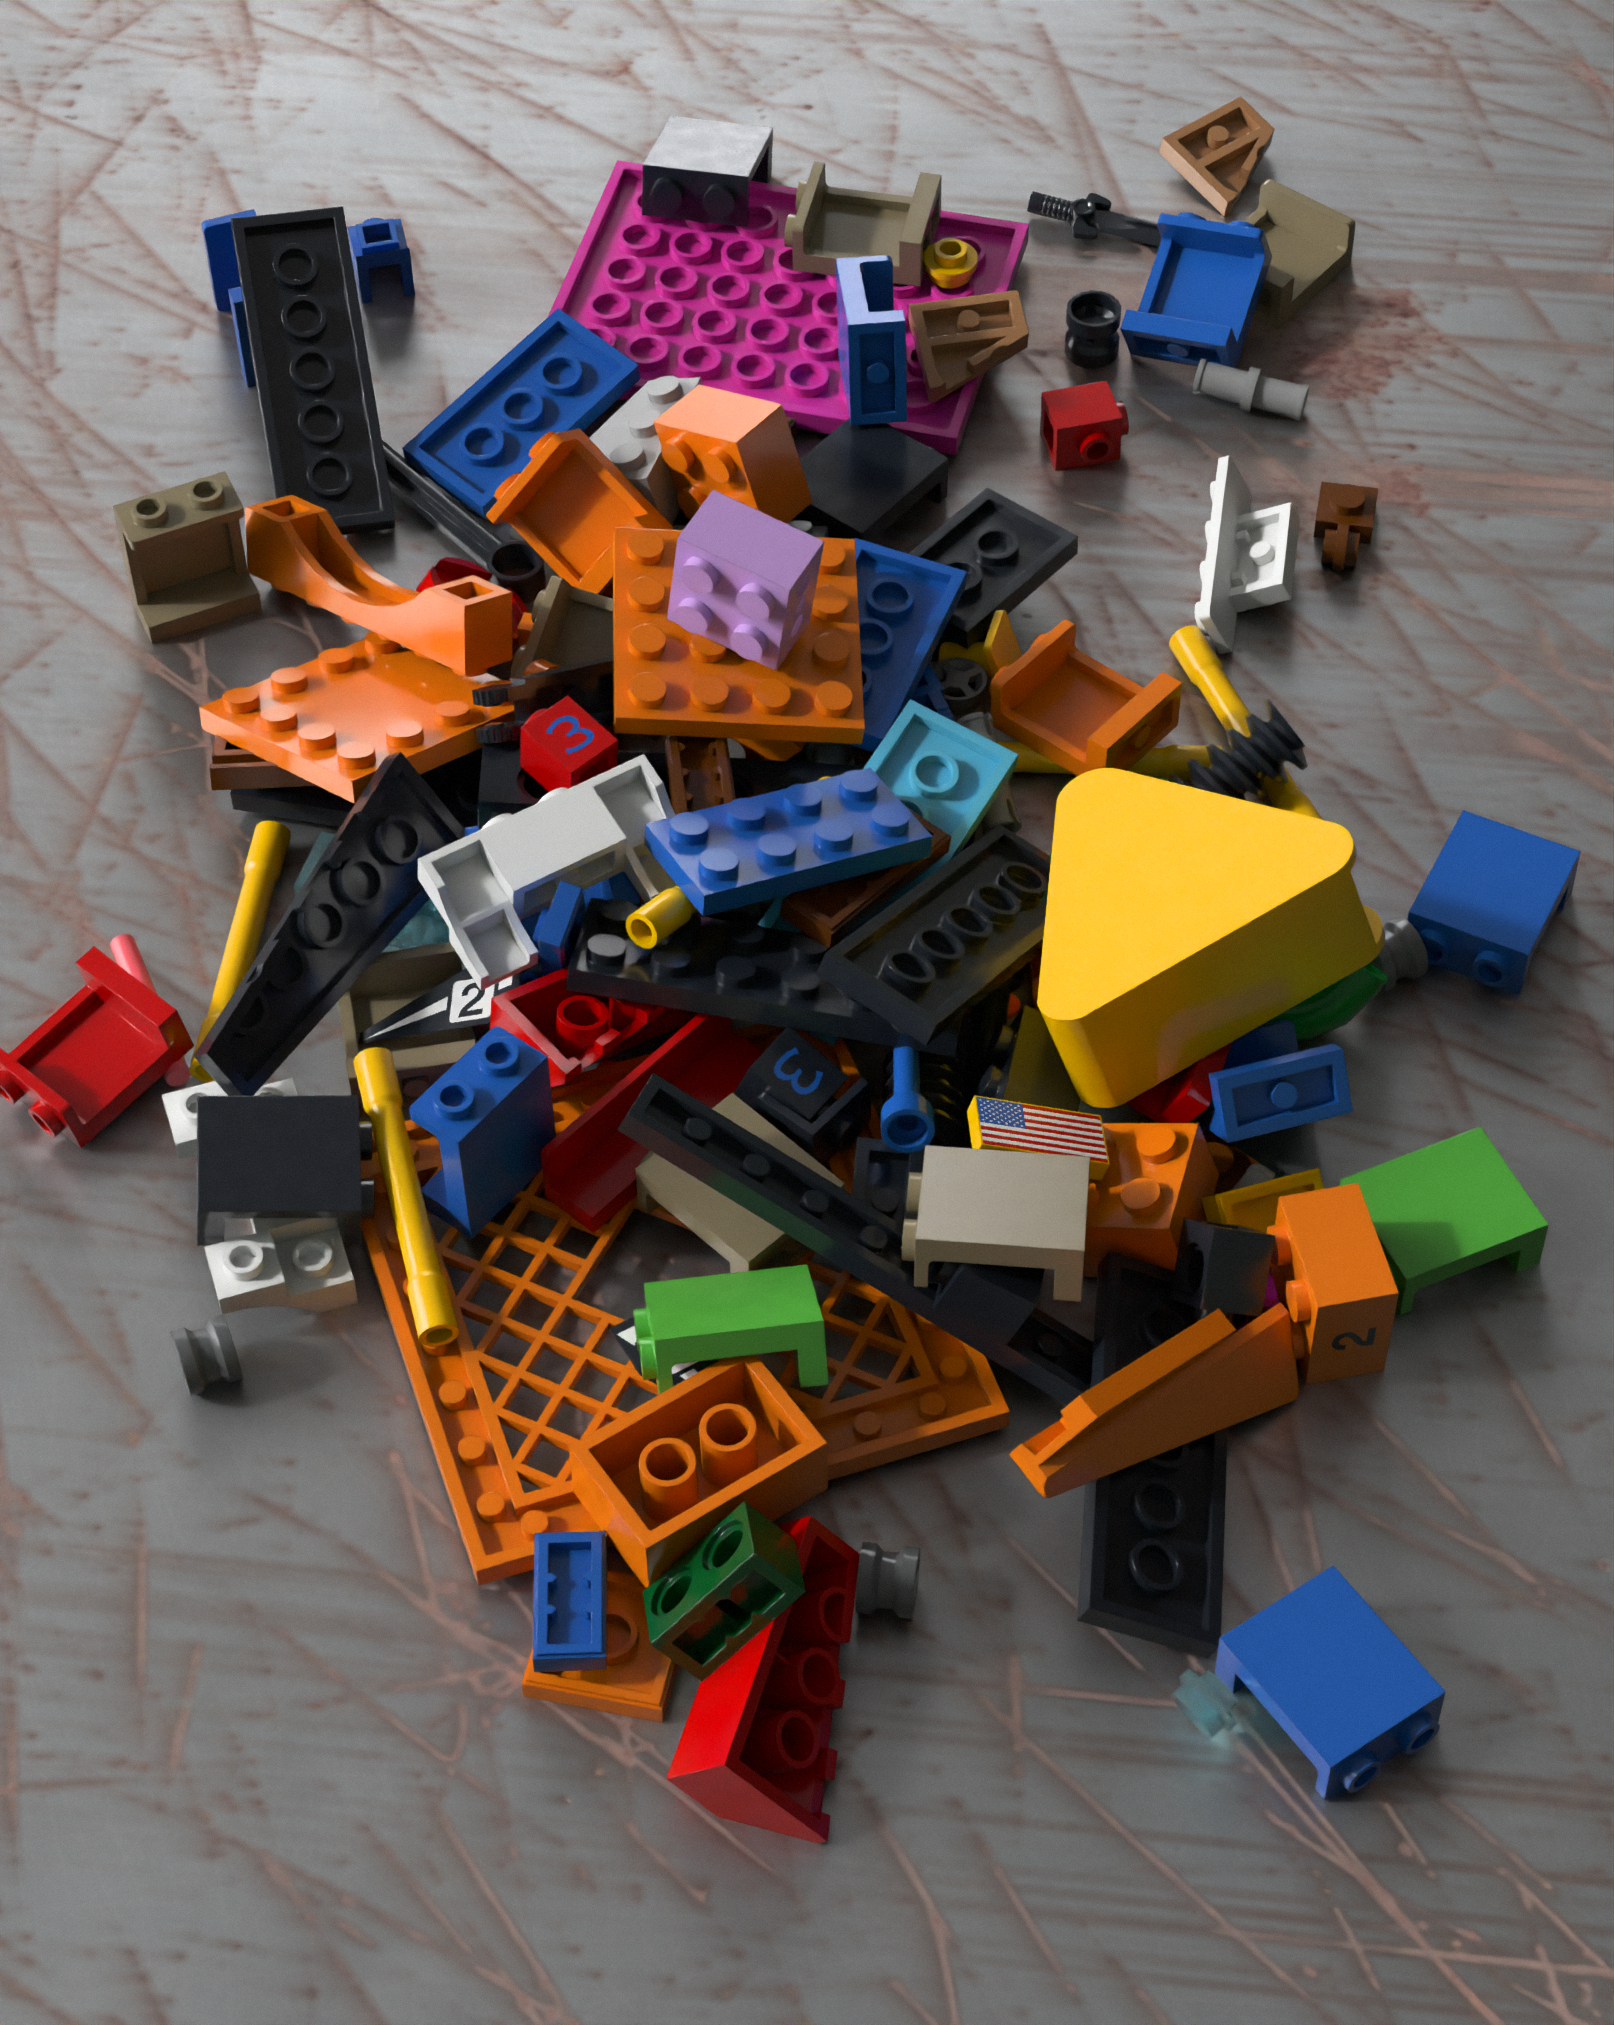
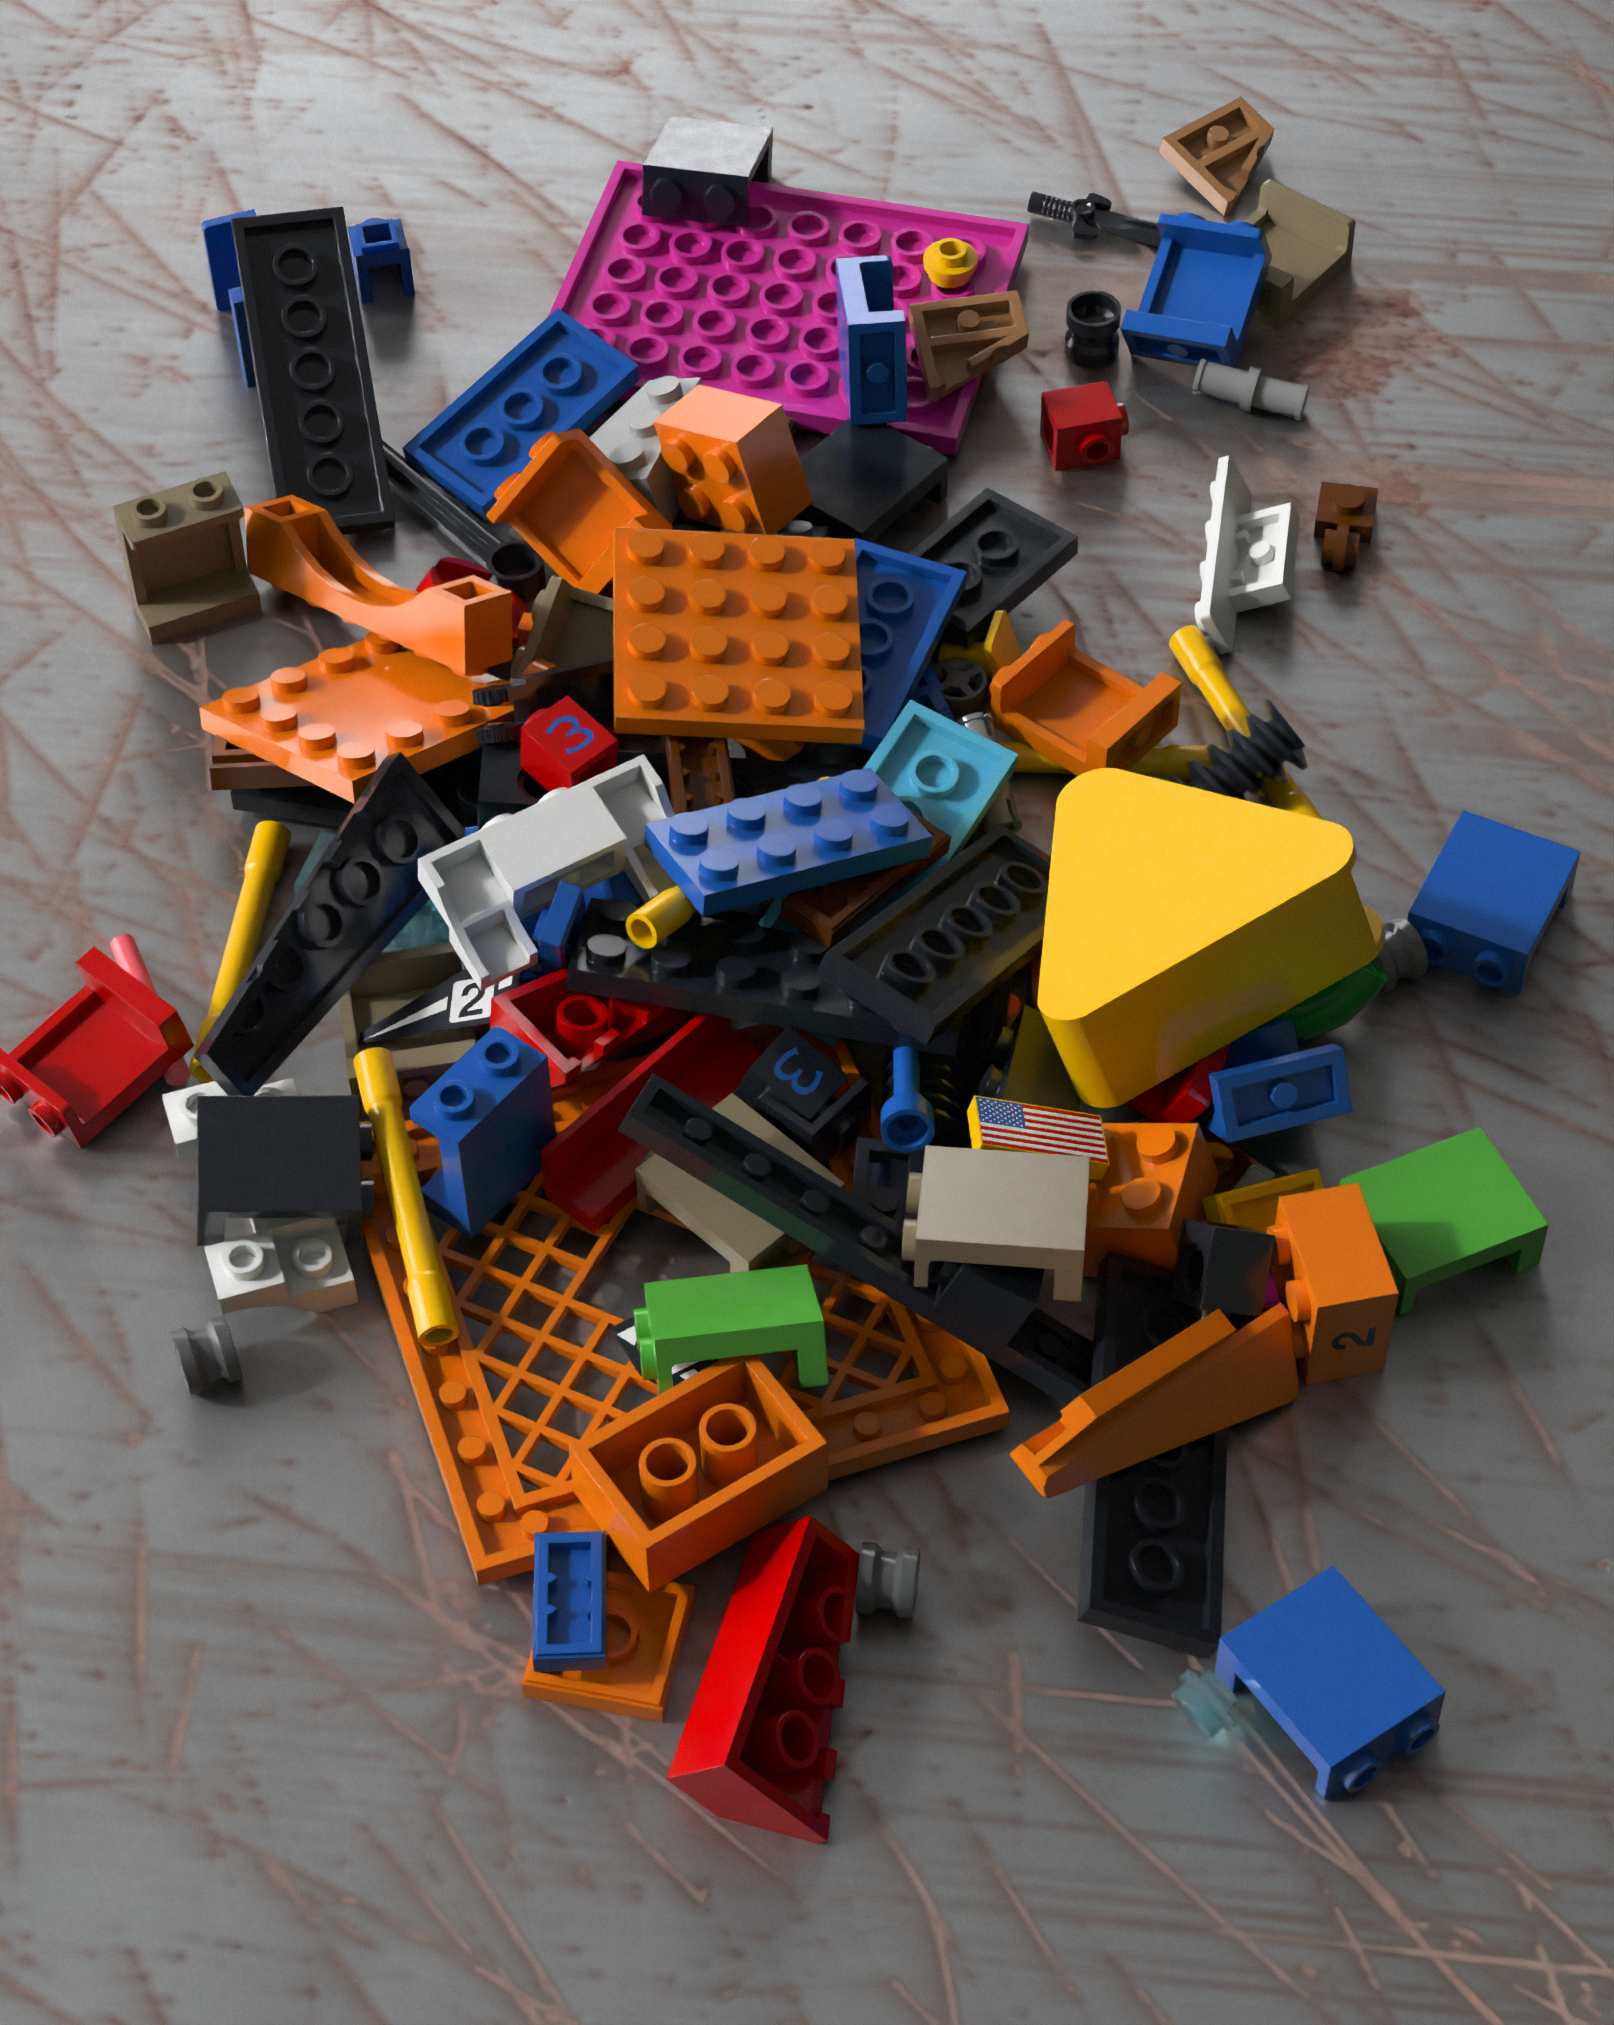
(723, 1591): dark green brick -> none
(744, 579): lavender piece -> none
(862, 224): dark tan panel -> none

